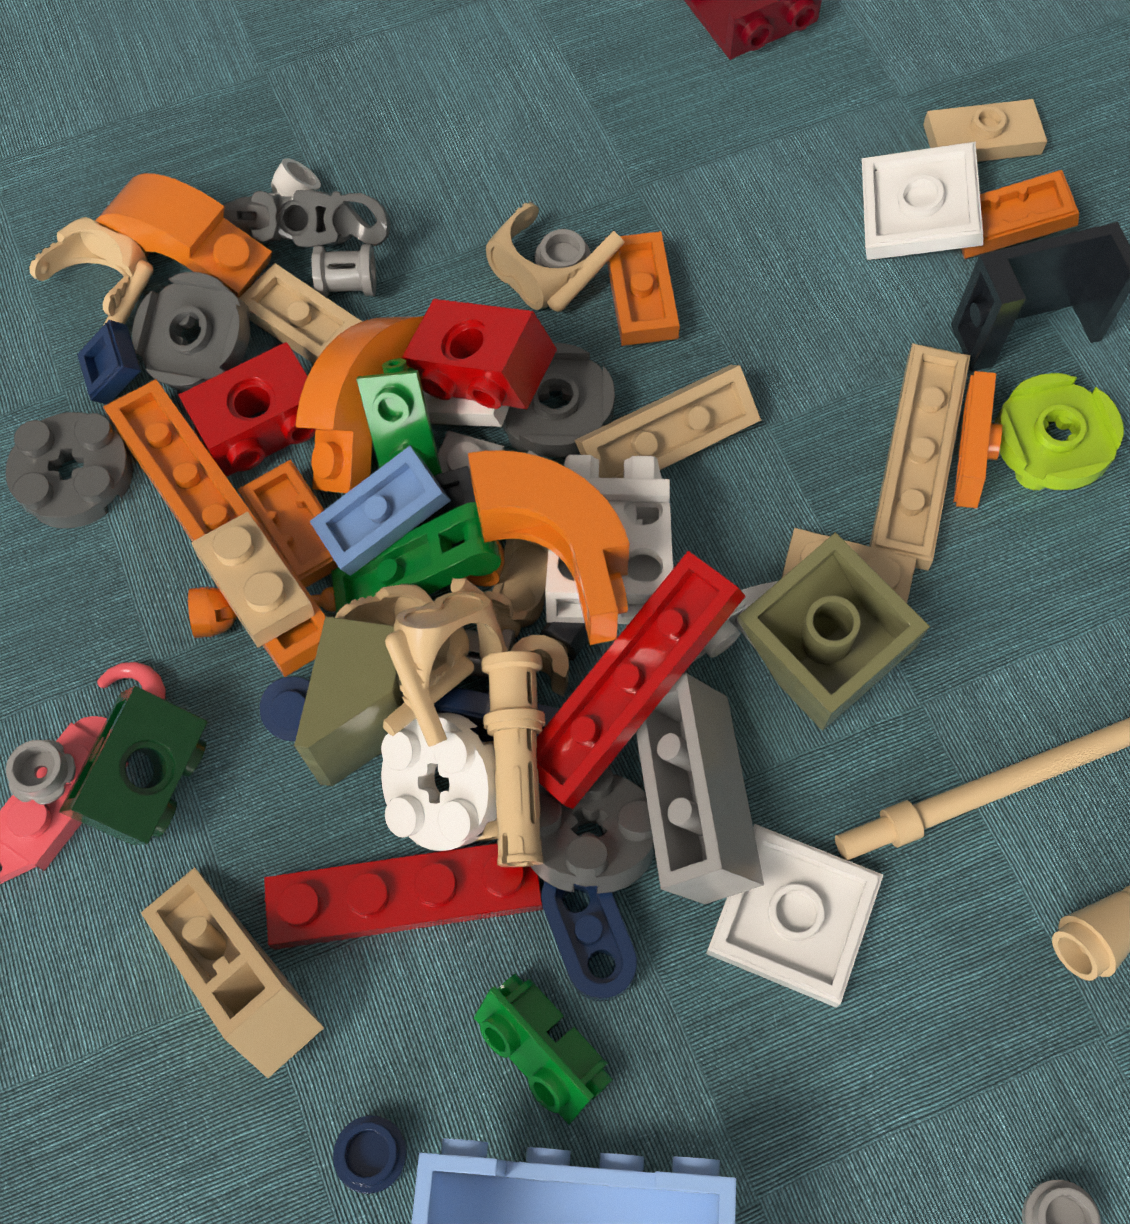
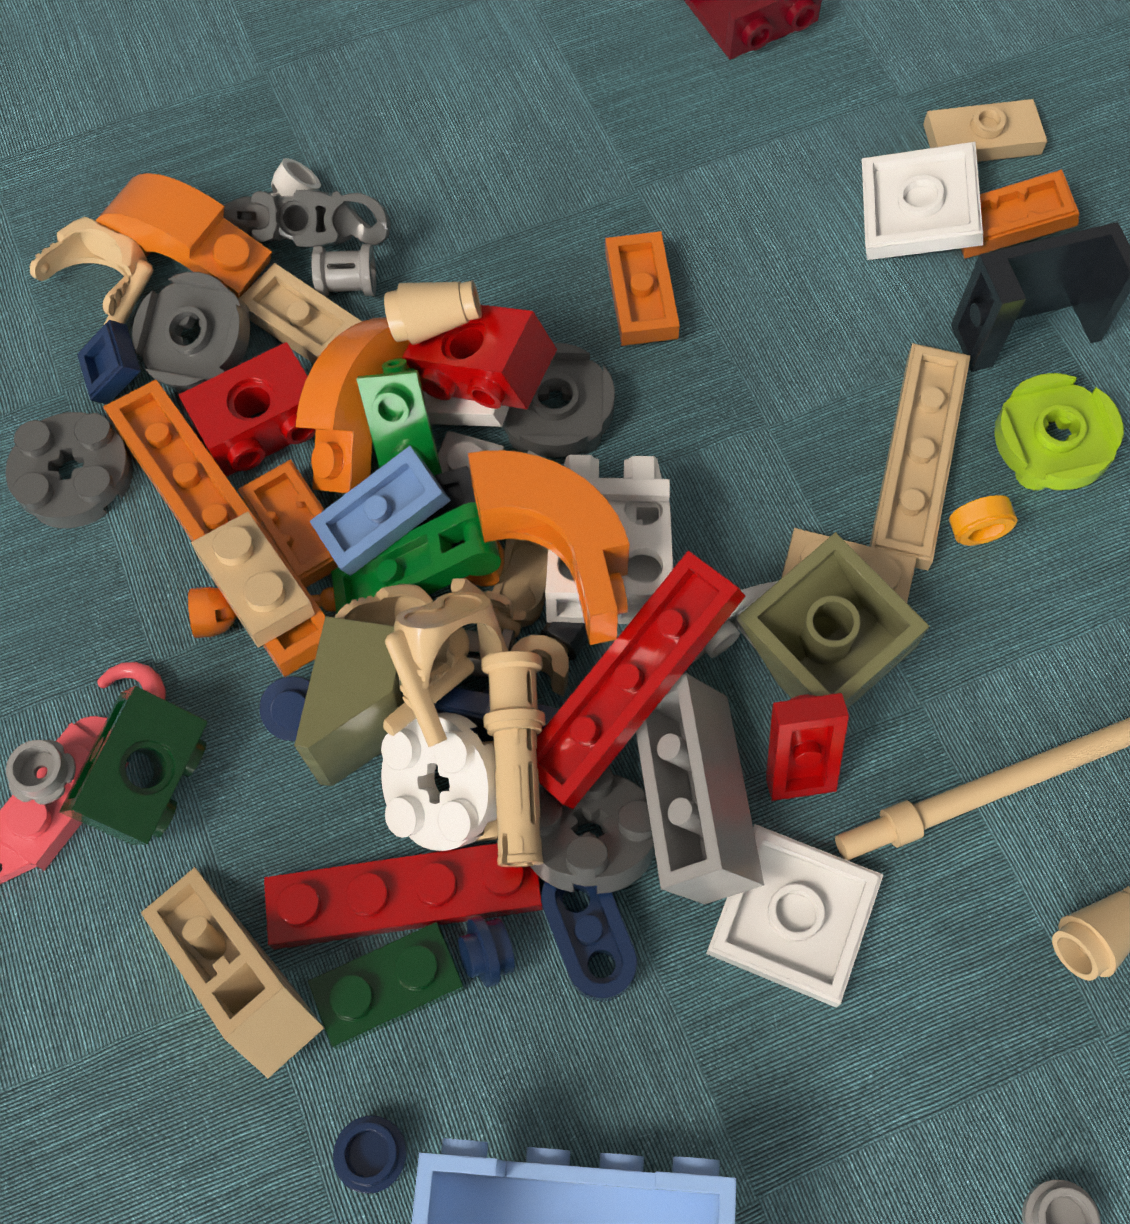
(385, 986): none -> dark green plate
(430, 308): none -> tan cone
(486, 950): none -> dark blue plate
(541, 285): tan helmet -> none
(559, 1073): green hinge -> none
(561, 249): light grey plate -> none
(675, 424): tan plate -> none
(806, 745): none -> red plate
(978, 440): orange plate -> none
(983, 520): none -> light orange tile

